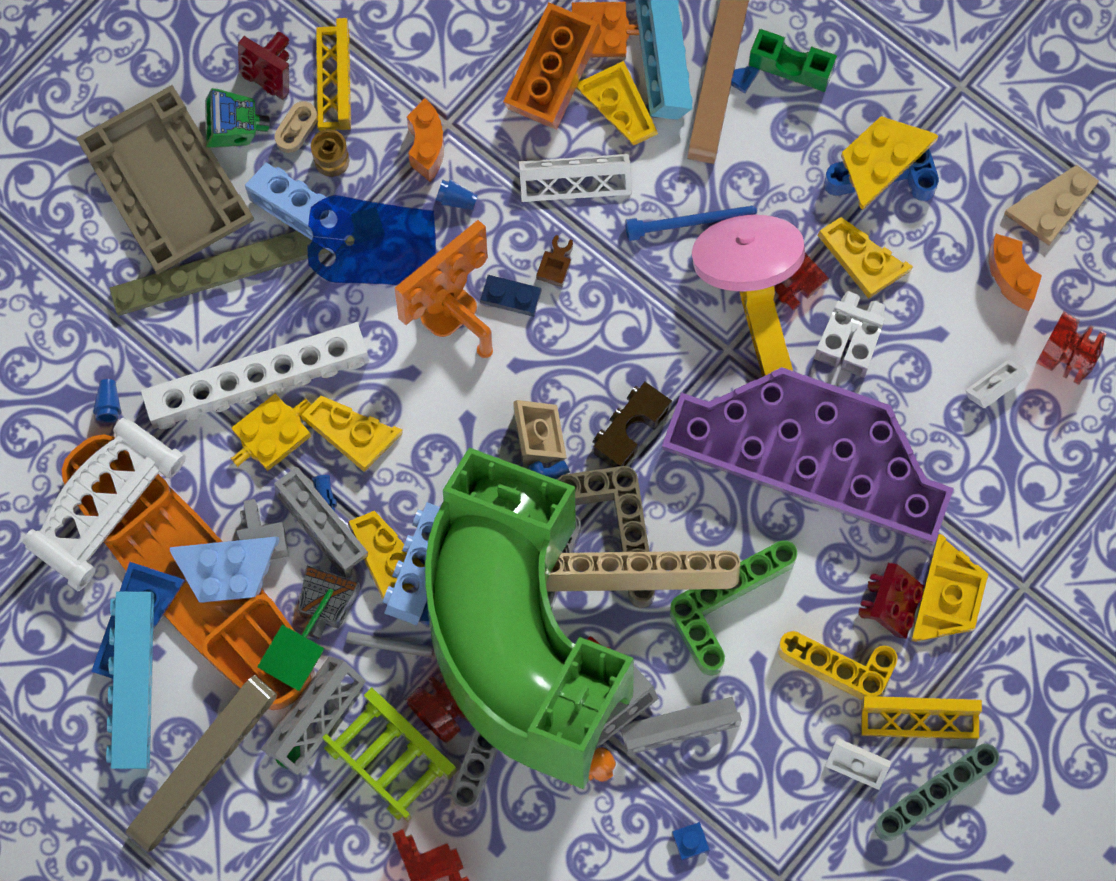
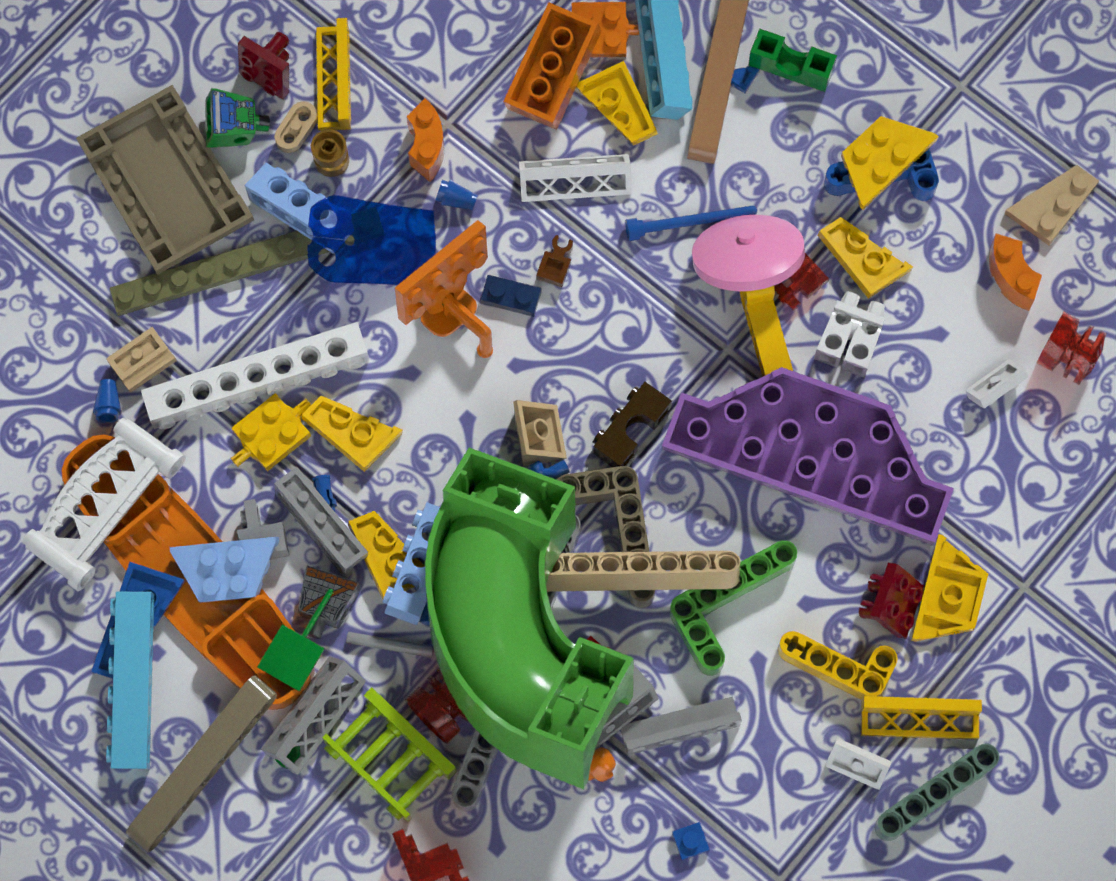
(141, 359): none -> tan plate

